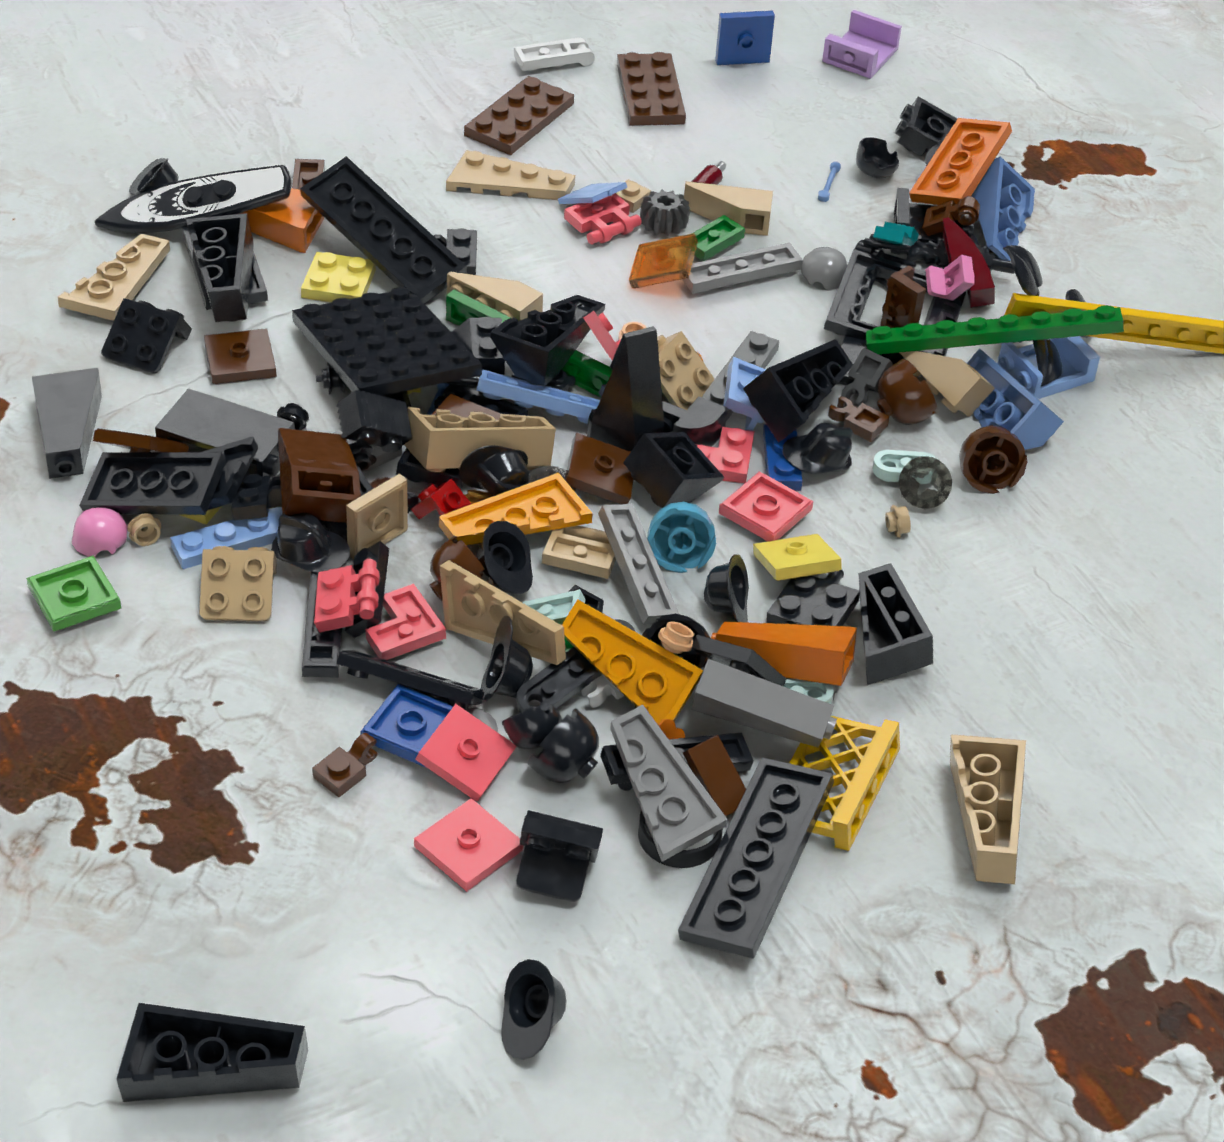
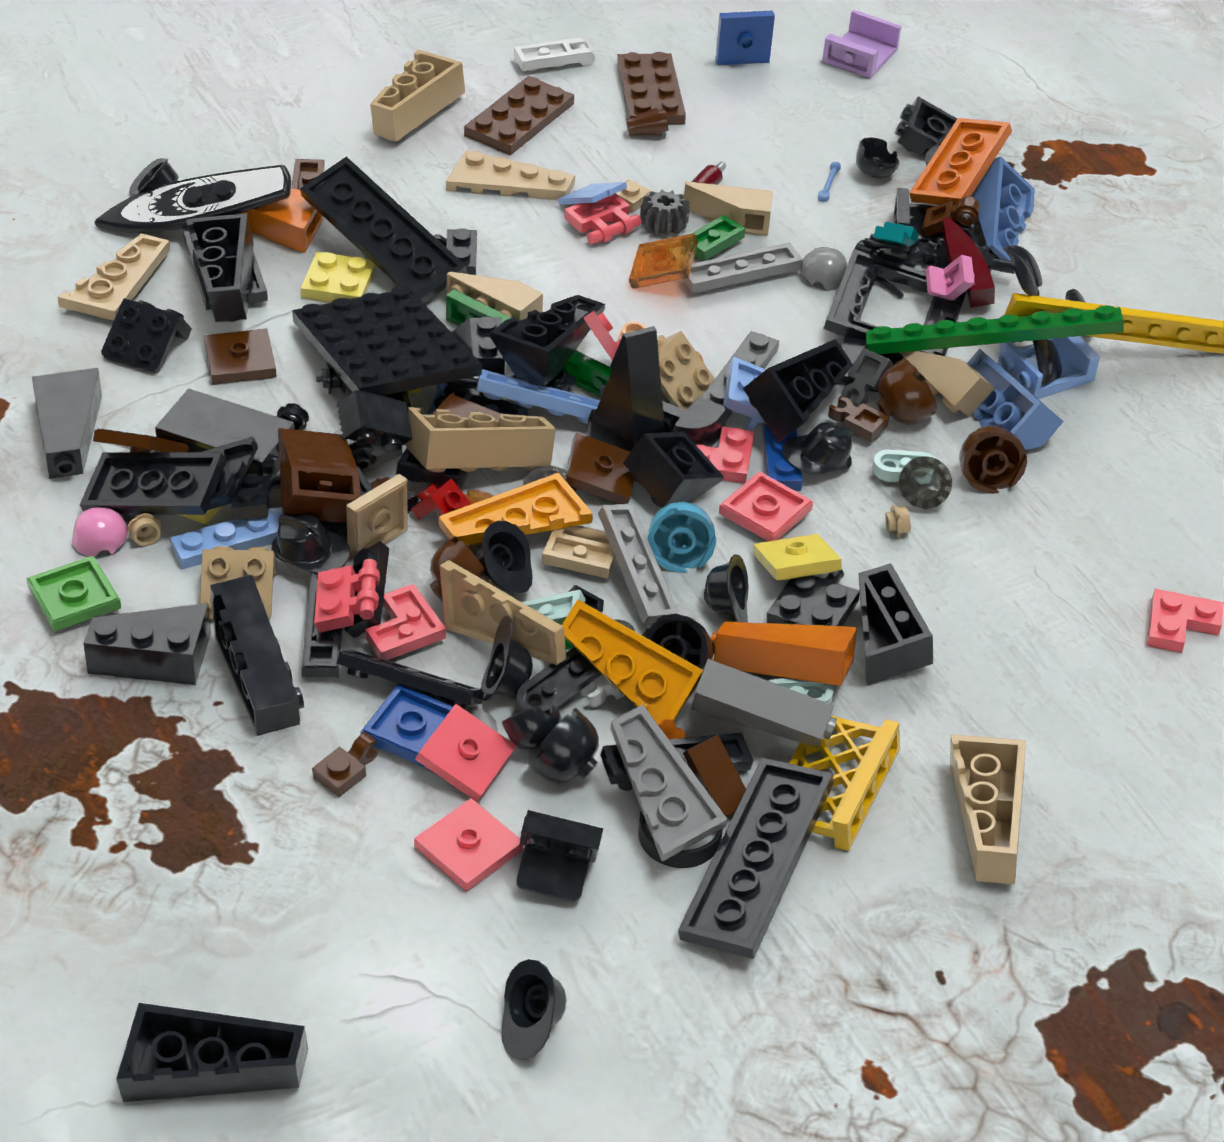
(150, 644): none -> black wedge
(254, 656): none -> black wedge
(416, 94): none -> tan wedge
(495, 469): black piece -> none
(648, 123): none -> reddish brown cone
(676, 637): light nougat plate -> none
(738, 658): black wing -> none
(903, 299): reddish brown bracket -> none
(1175, 613): none -> coral plate

